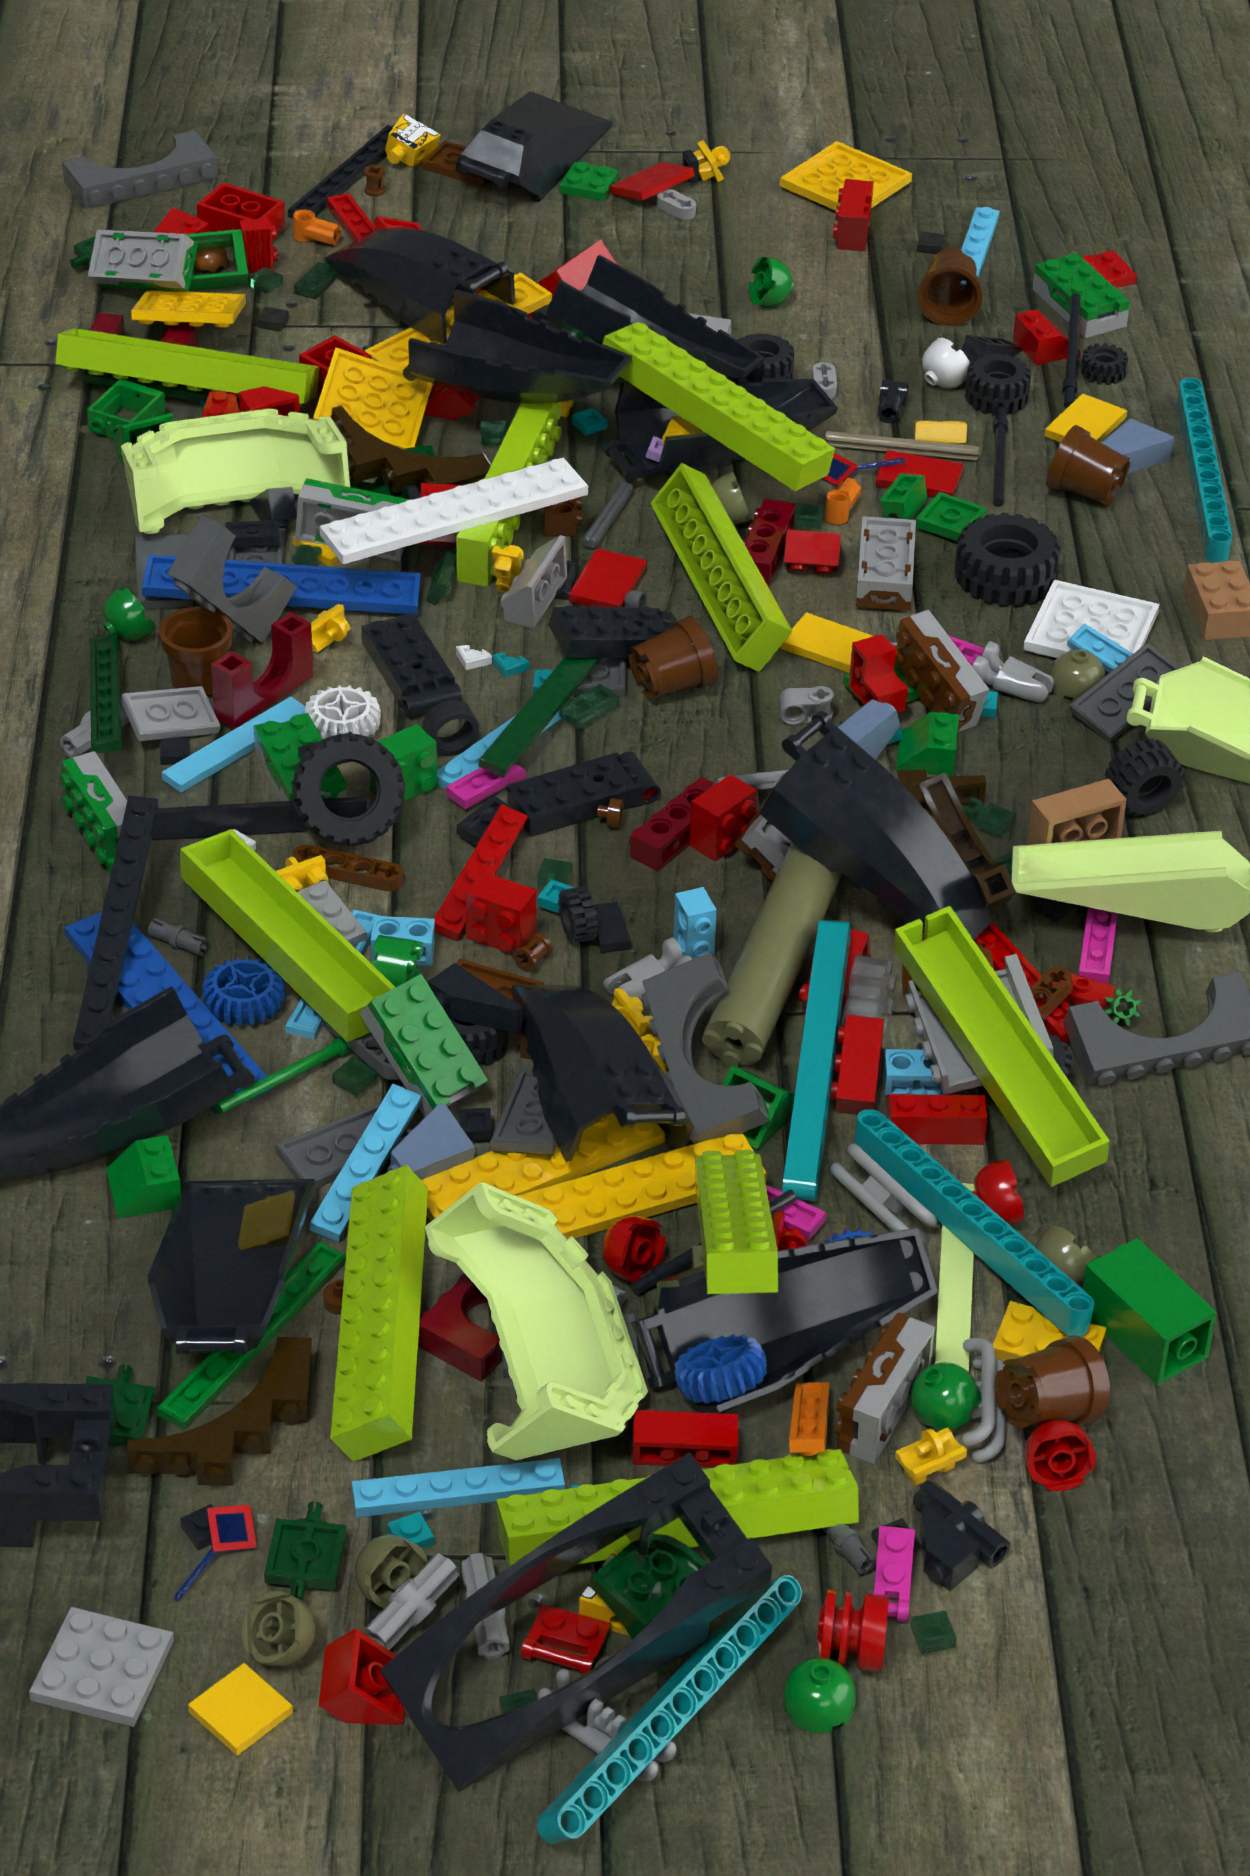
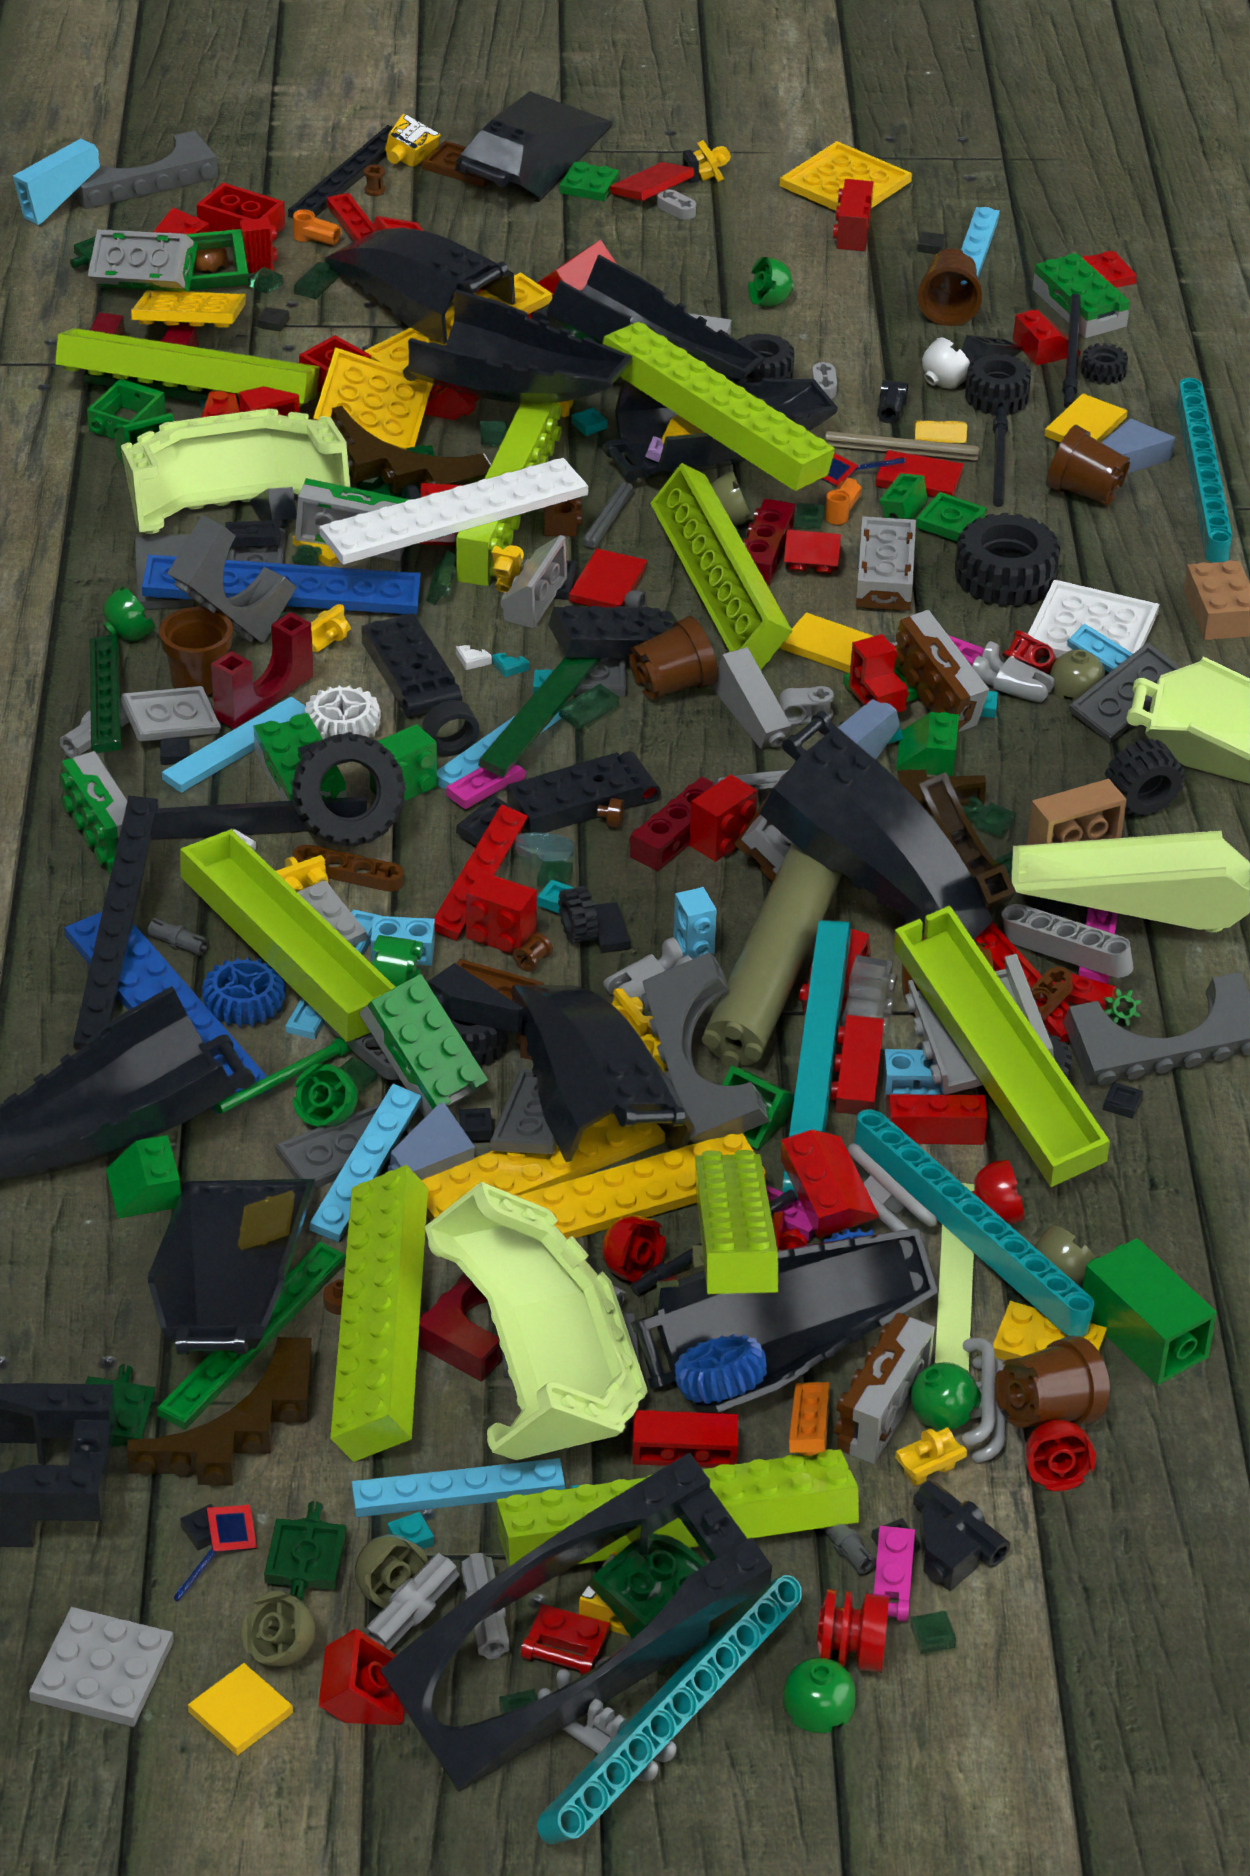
(54, 179): none -> medium azure slope
(325, 1095): none -> green cylinder
(547, 846): none -> clear light blue tile
(751, 699): none -> light grey slope
(826, 1182): none -> red slope
(1029, 651): none -> red piece
(1068, 940): none -> light grey beam
(1123, 1100): none -> black tile

